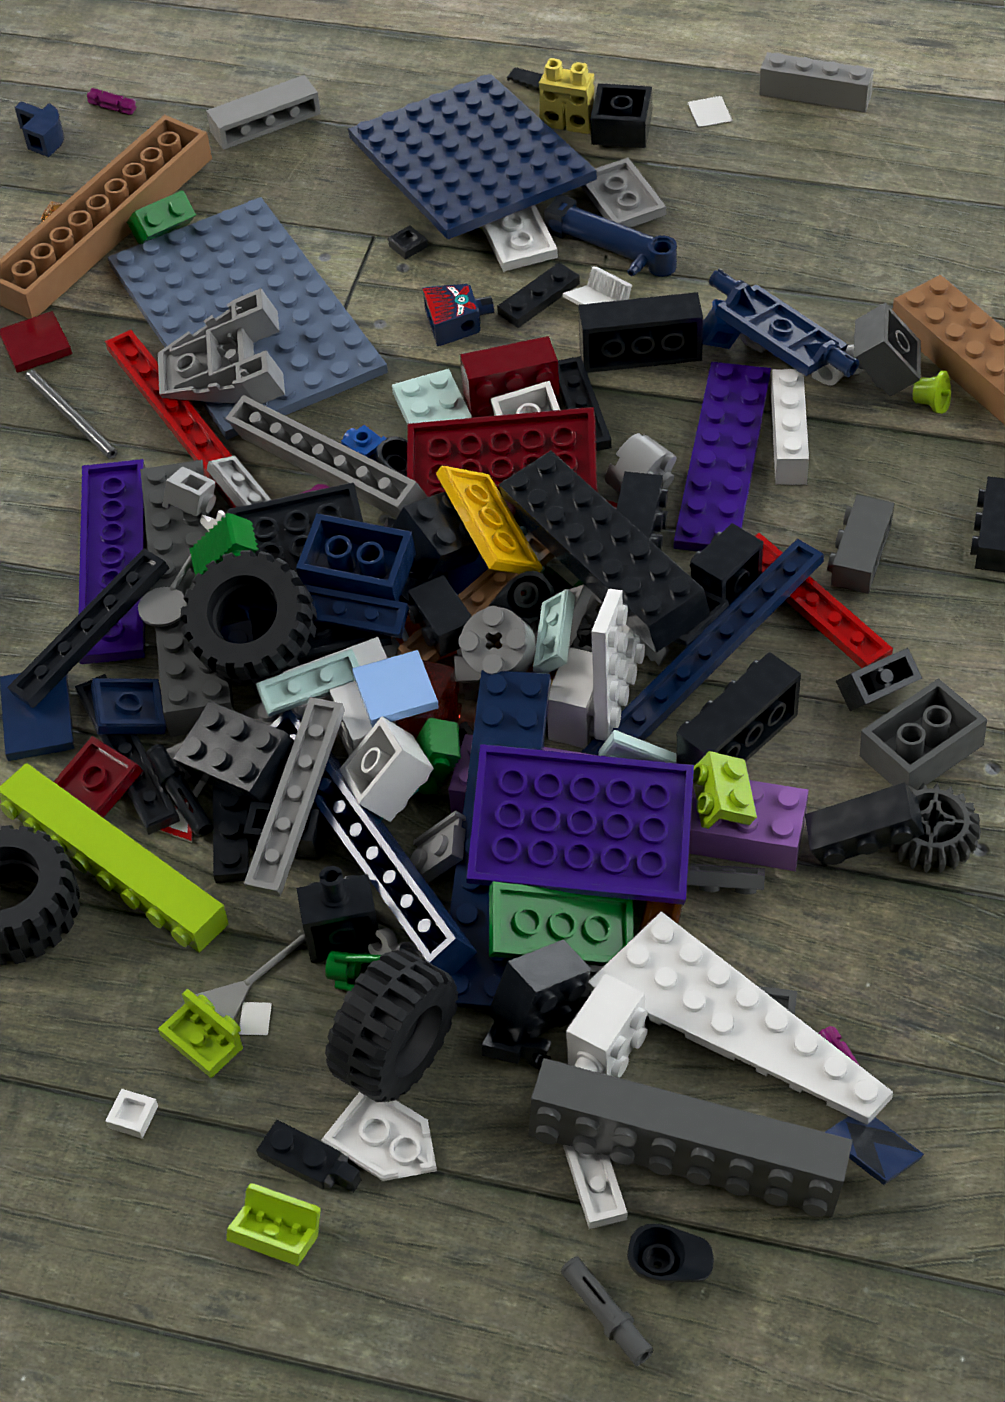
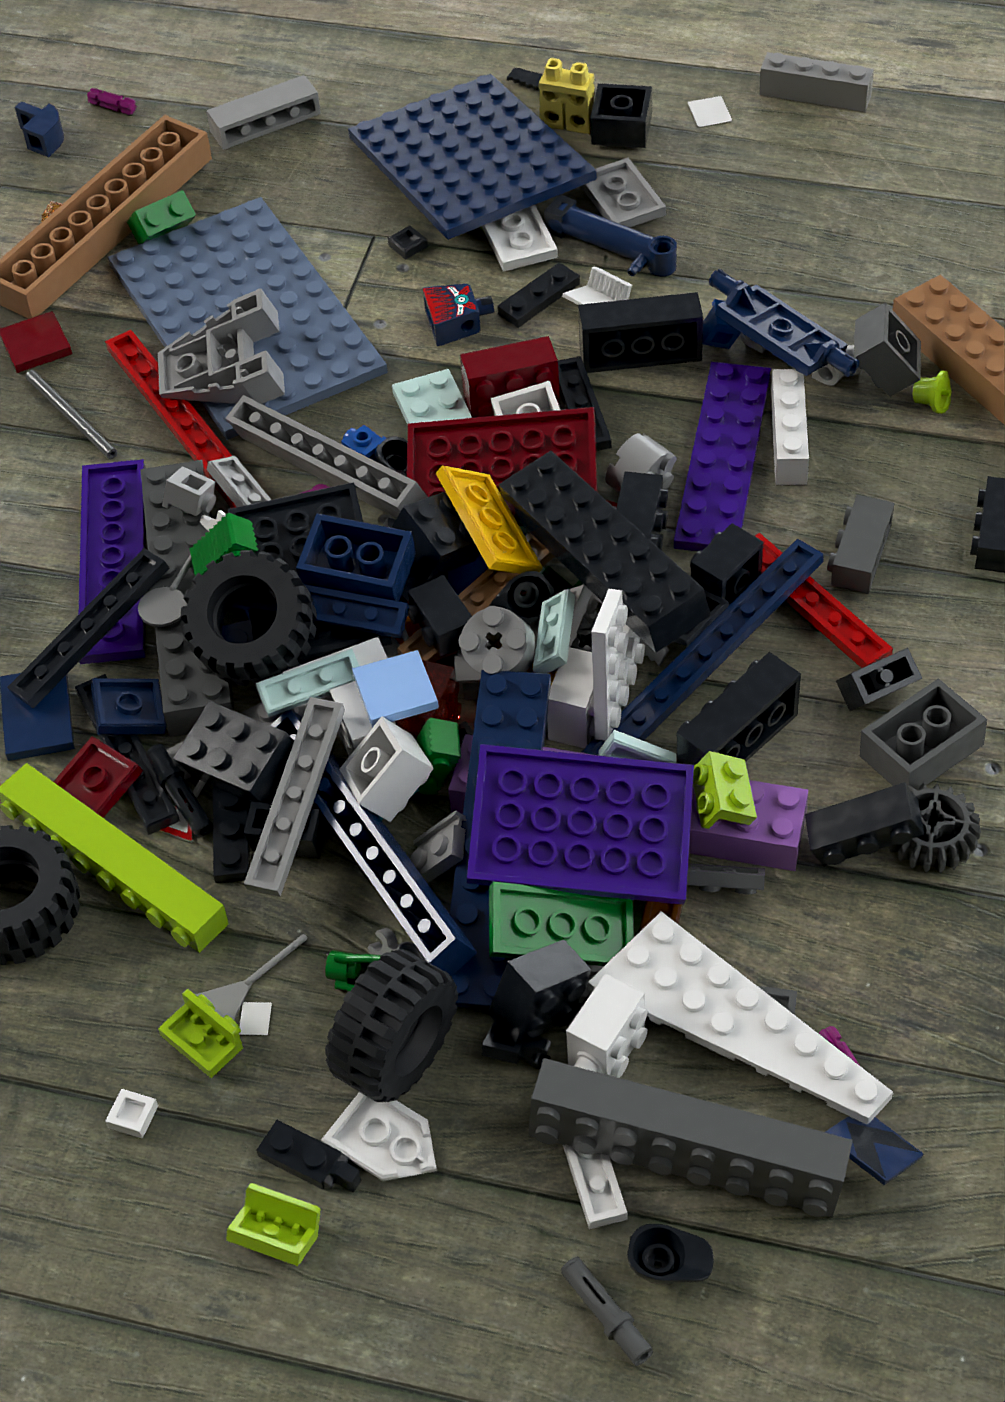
(337, 914): black brick -> none

